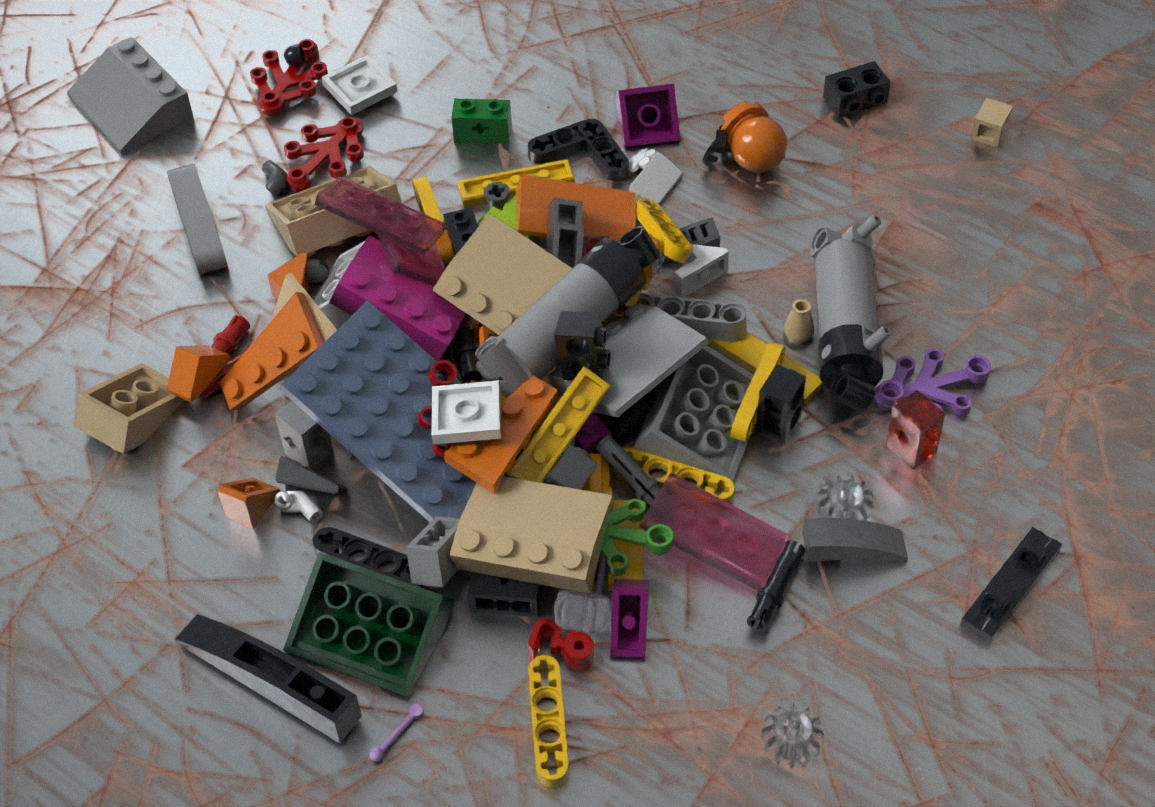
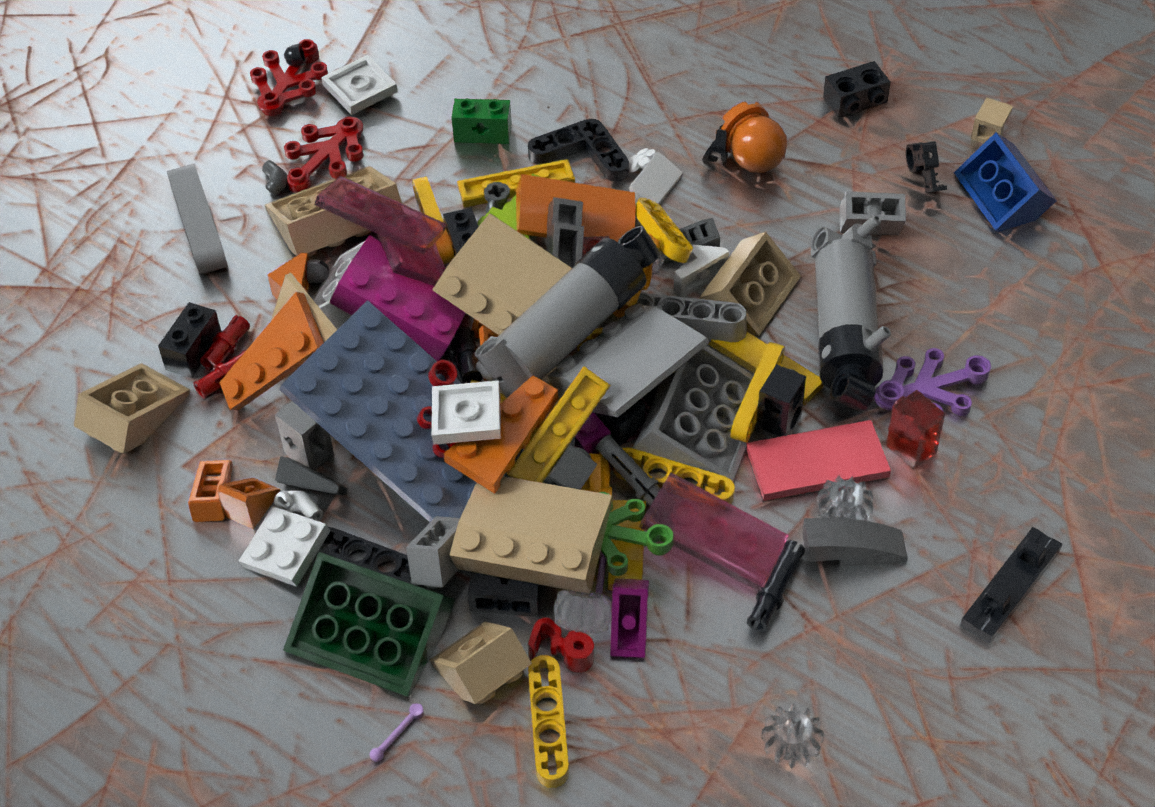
(130, 96): light grey slope -> none
(189, 339): none -> black brick
(194, 370): orange slope -> none
(204, 498): none -> orange slope
(274, 675): black slope -> none
(284, 546): none -> white plate
(482, 662): none -> tan slope
(581, 343): black brick -> none
(648, 115): magenta slope -> none
(756, 278): none -> tan slope
(799, 324): tan cone -> none
(808, 459): none -> coral tile
(860, 206): none -> light grey brick
(919, 160): none -> black piece
(1004, 184): none -> blue slope

